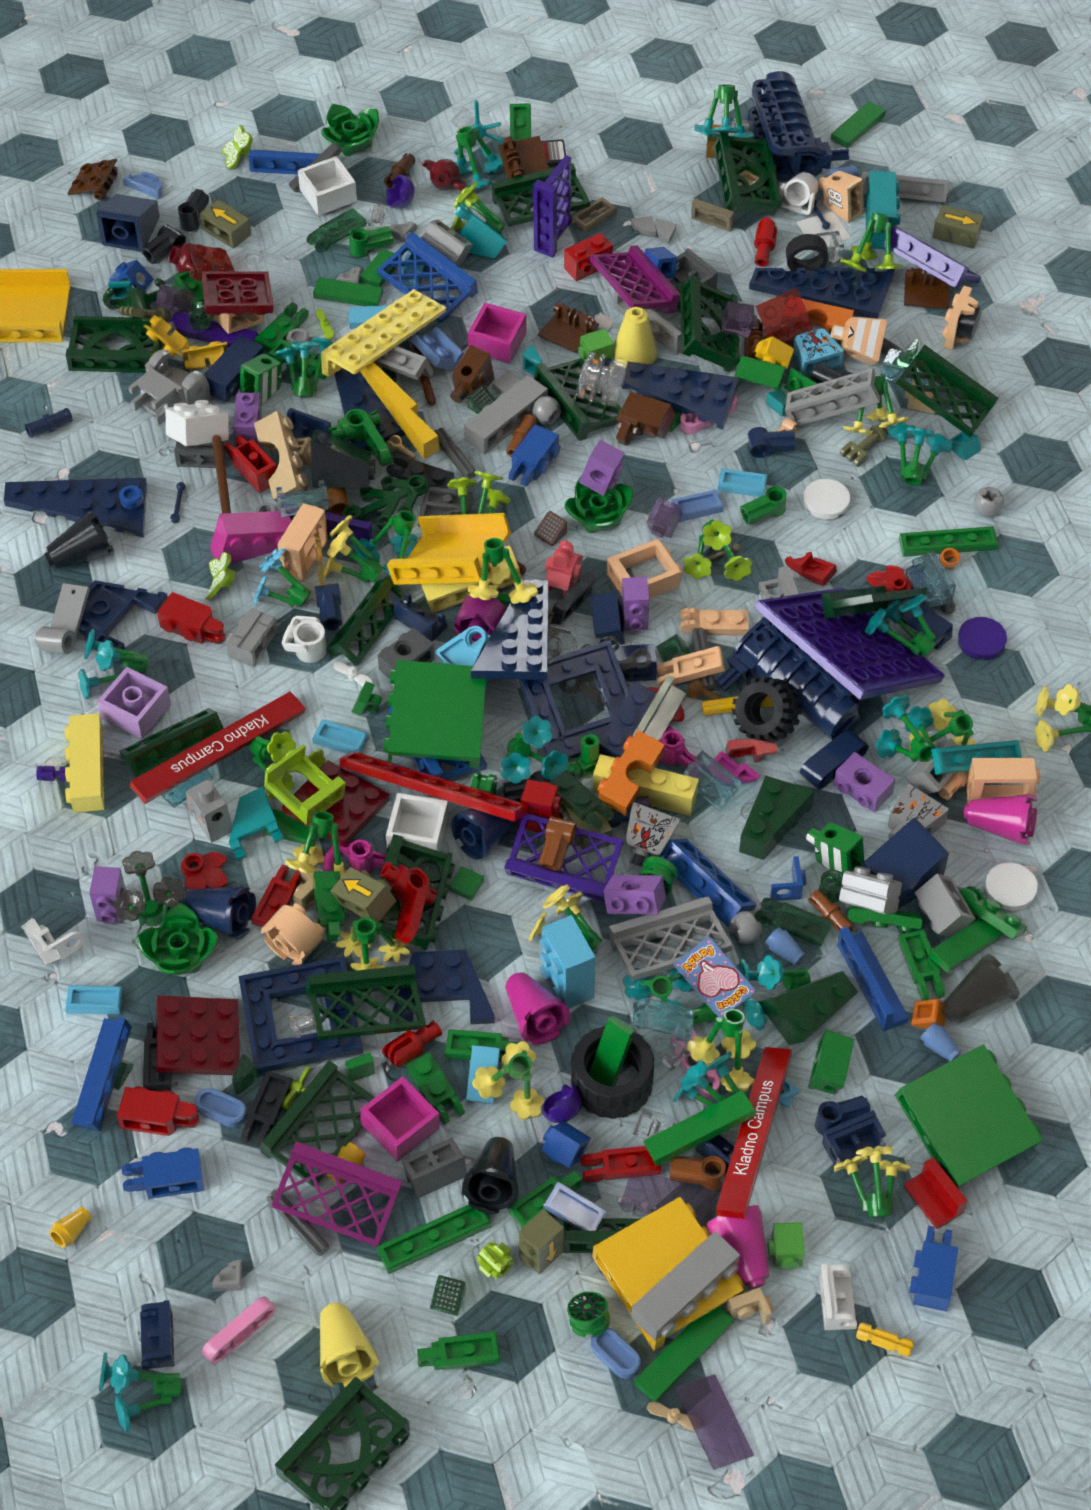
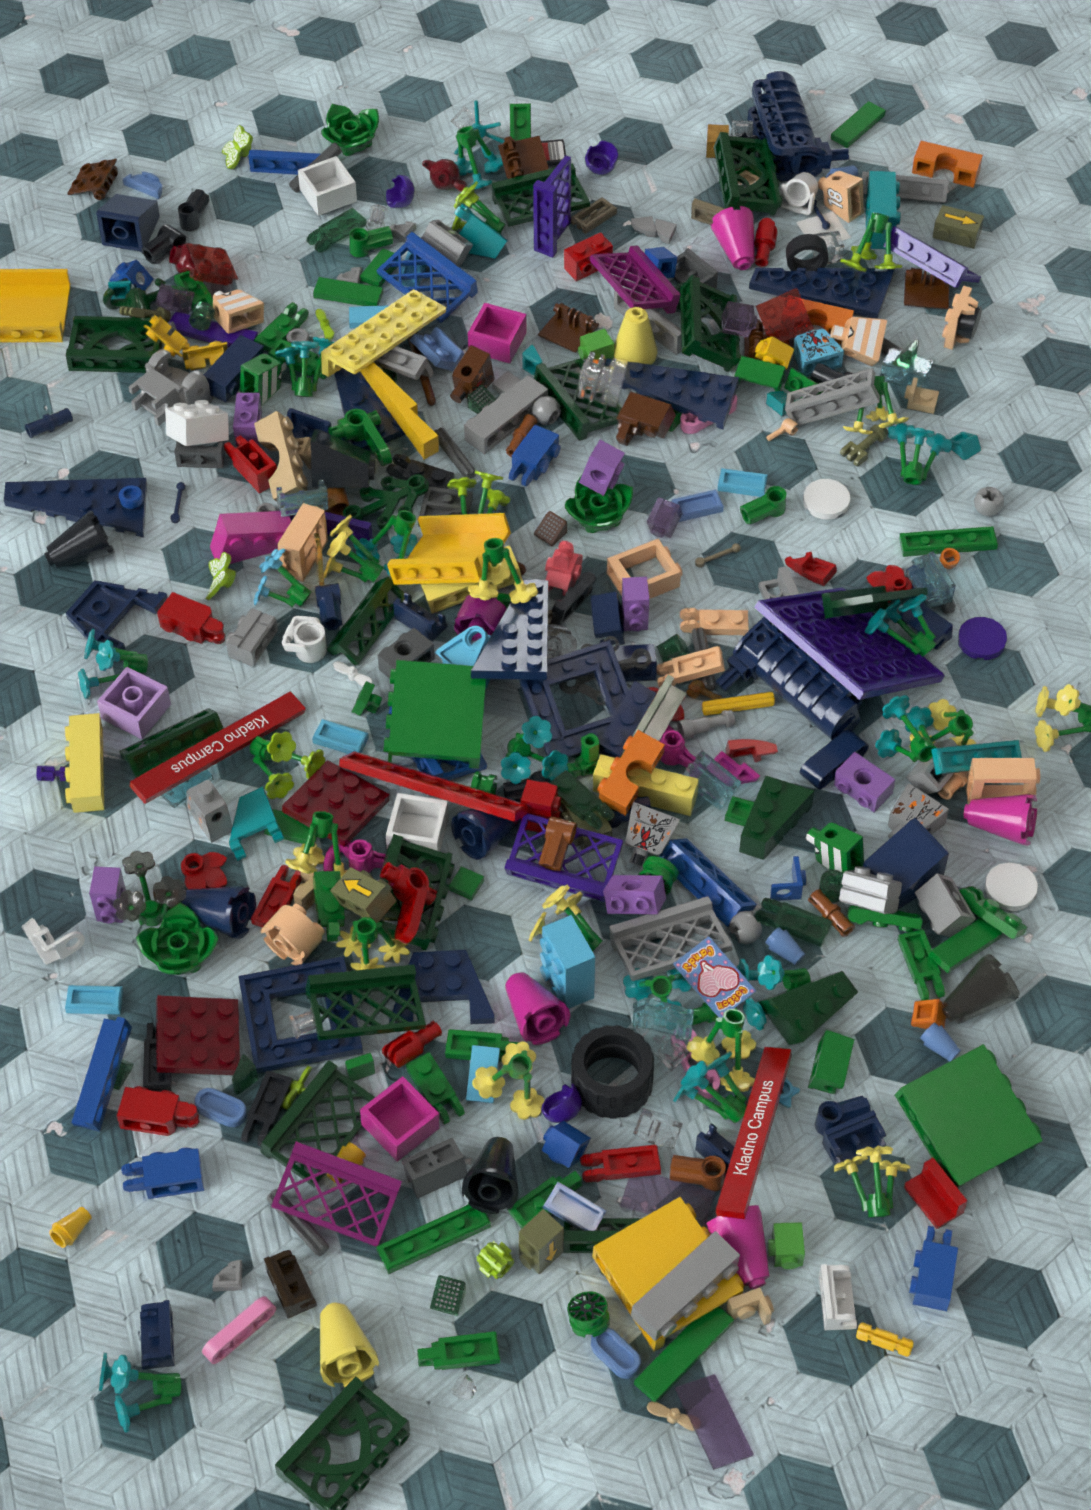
(65, 622): light grey door -> none
(221, 474): reddish brown piece -> none
(225, 224): olive brick -> none
(237, 292): dark red plate -> none
(289, 1283): none -> dark brown hinge
(296, 761): lime panel -> none
(395, 443): tan hand -> none
(400, 168): reddish brown pin -> none
(601, 158): none -> dark purple hair
(611, 1052): green tile -> none
(689, 728): none -> light grey piece
(699, 1128): green tile -> none
(718, 536): lime plant -> none
(726, 94): plant -> none
(736, 235): none -> dark pink cone
(738, 811): none -> green tile
(748, 709): black tyre -> none
(764, 442): dark blue piece -> none
(871, 979): blue fence -> none
(934, 157): none -> orange arch
(953, 383): dark green fence -> none

